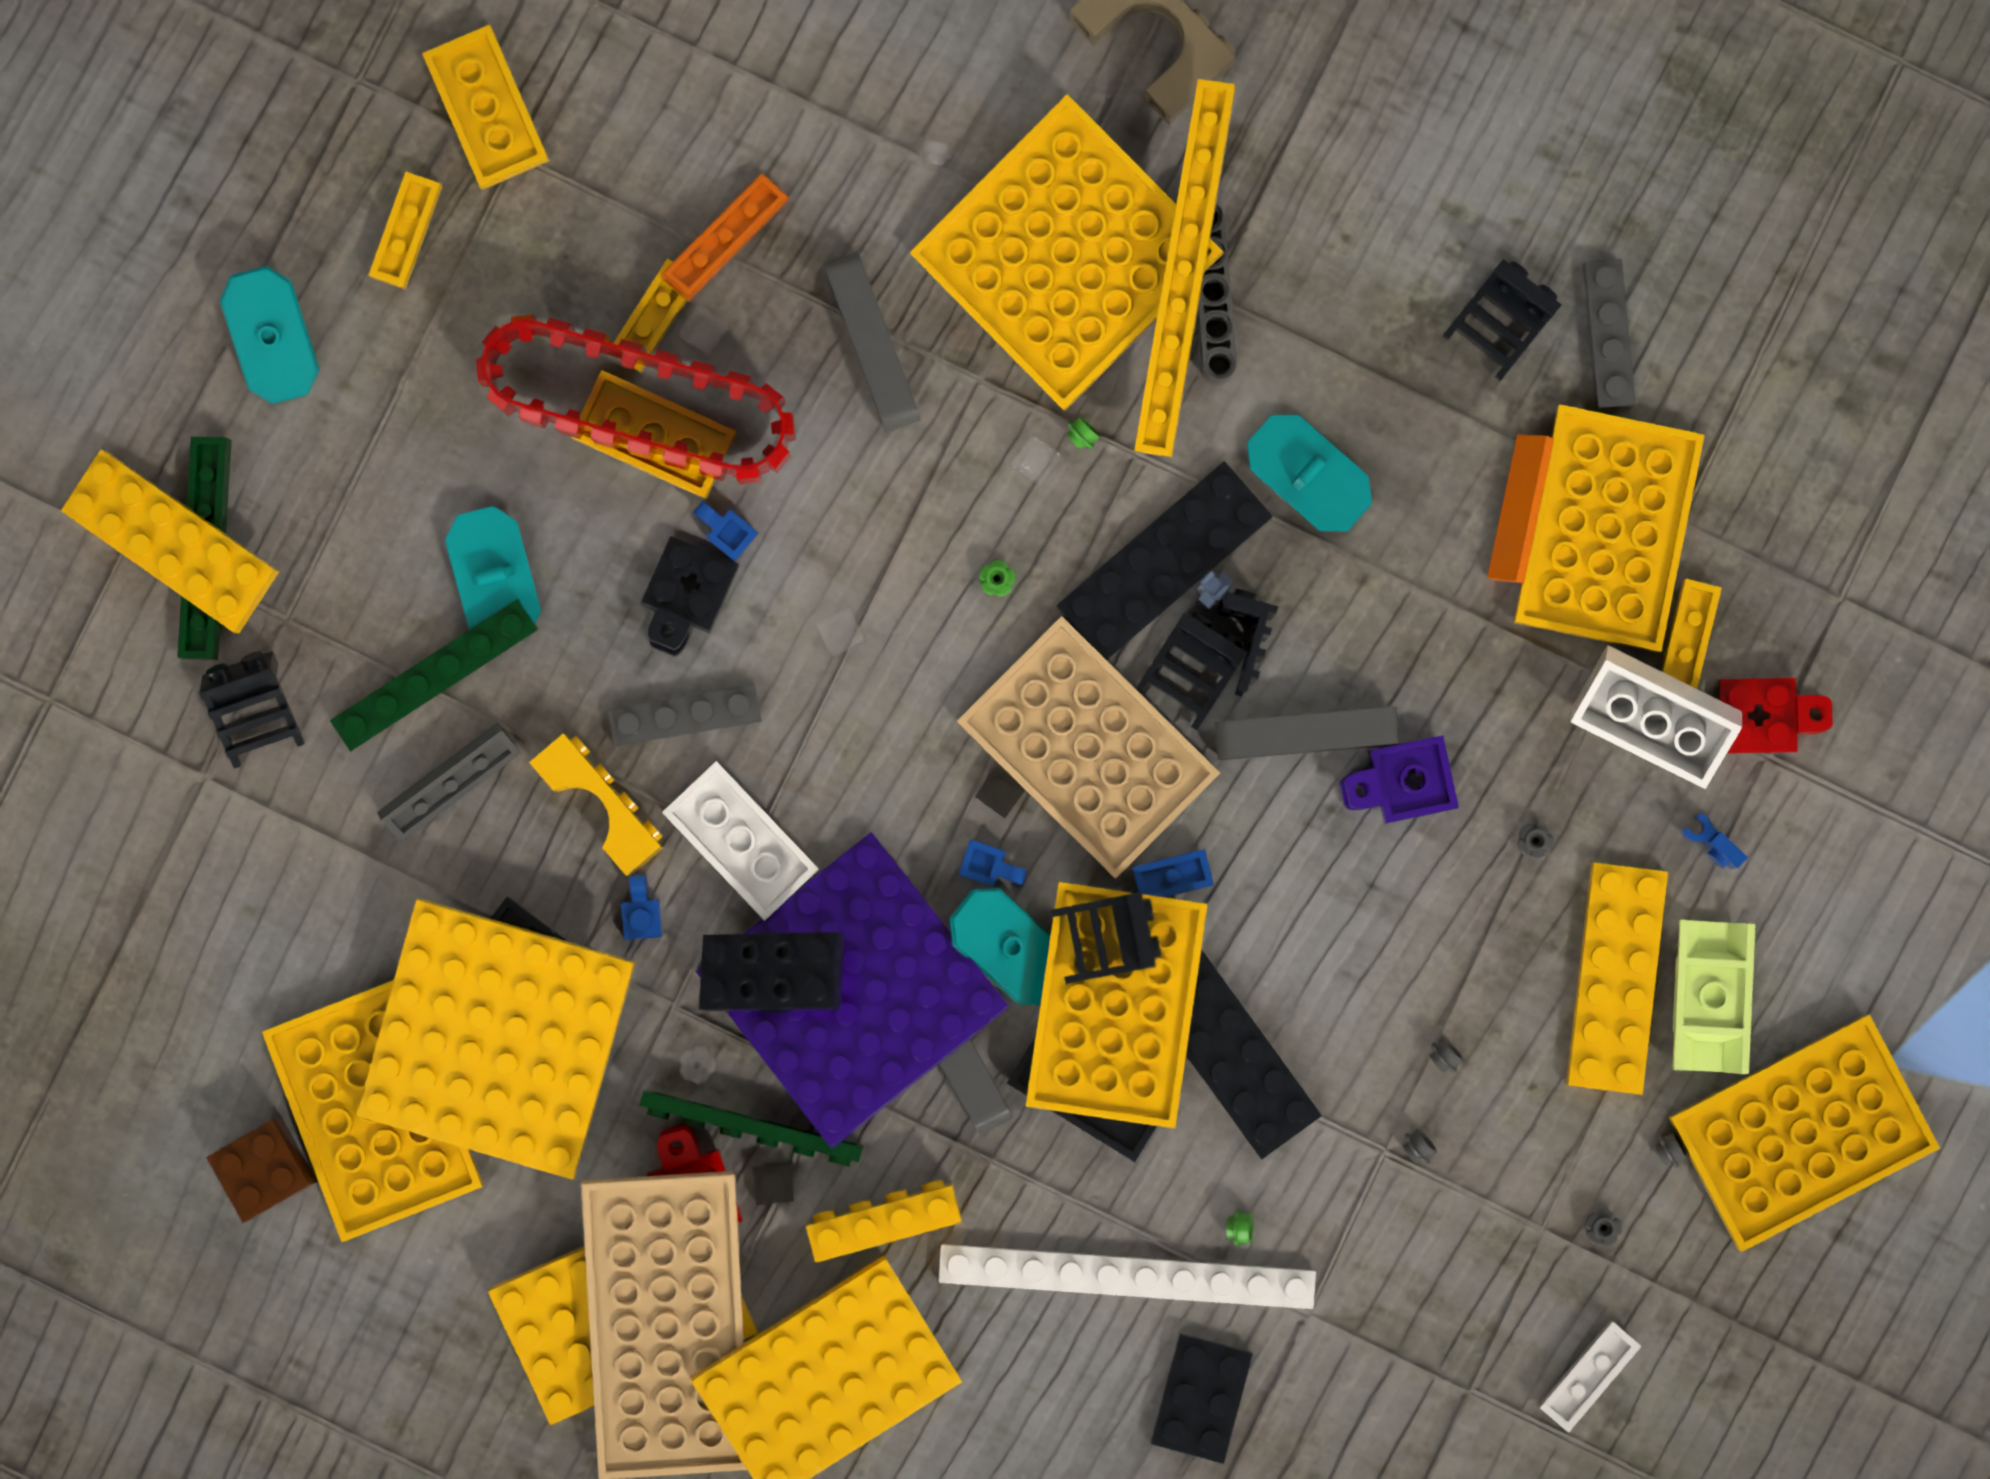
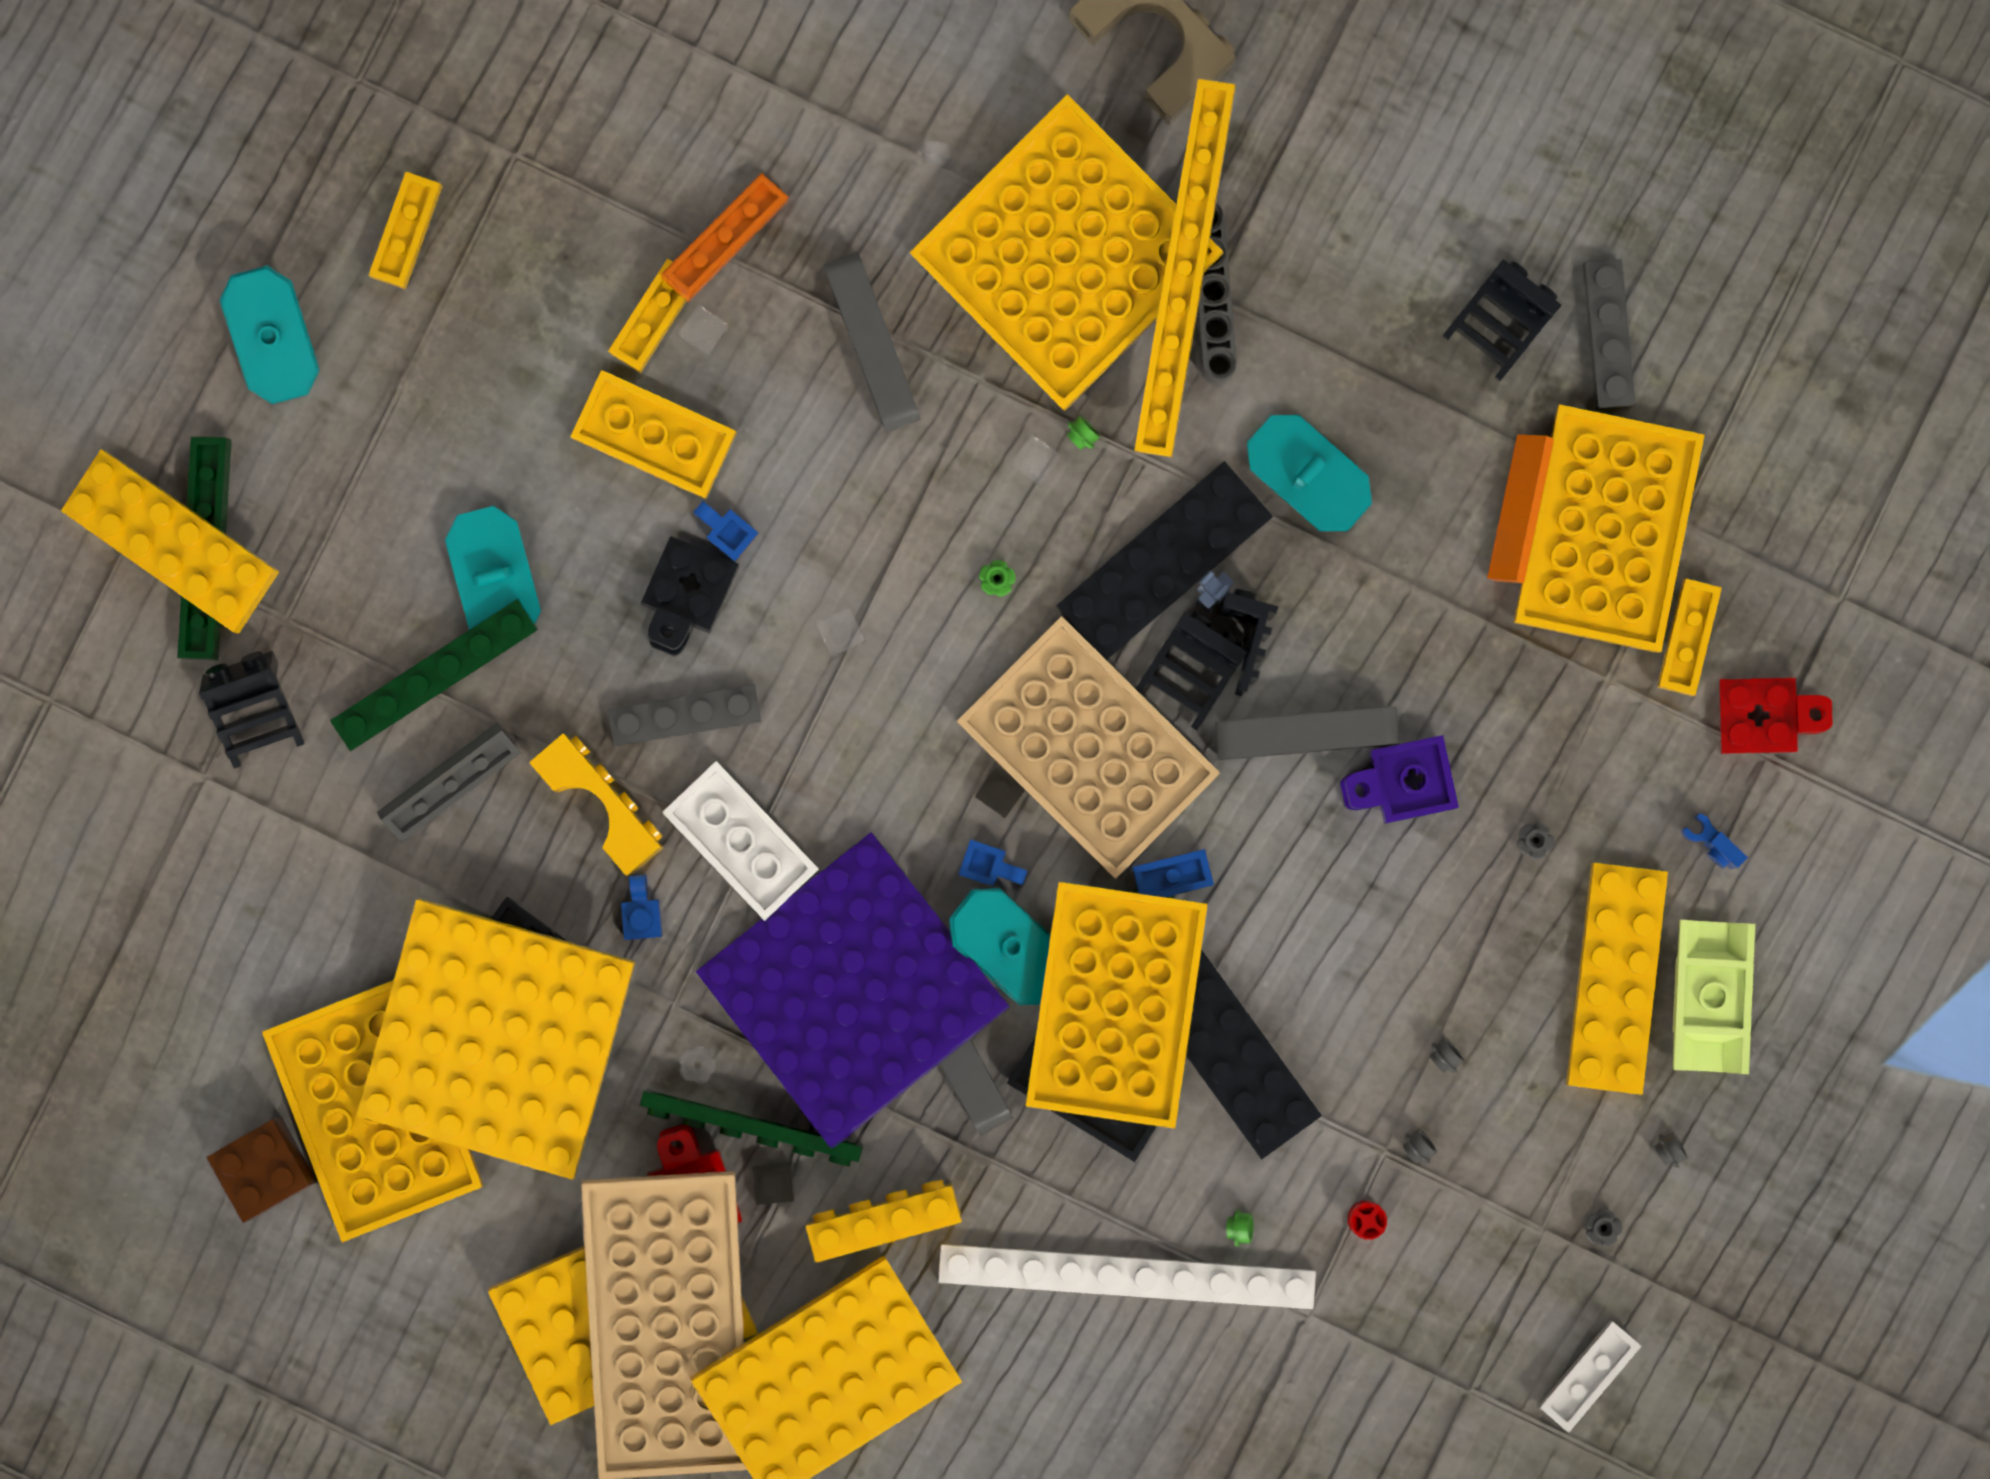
(485, 107): yellow plate -> none
(595, 342): red piece -> none
(771, 972): black plate -> none
(1131, 922): black plate -> none
(1201, 1398): black plate -> none
(1372, 1223): none -> red wheel
(1656, 717): white brick -> none
(1804, 1132): yellow plate -> none

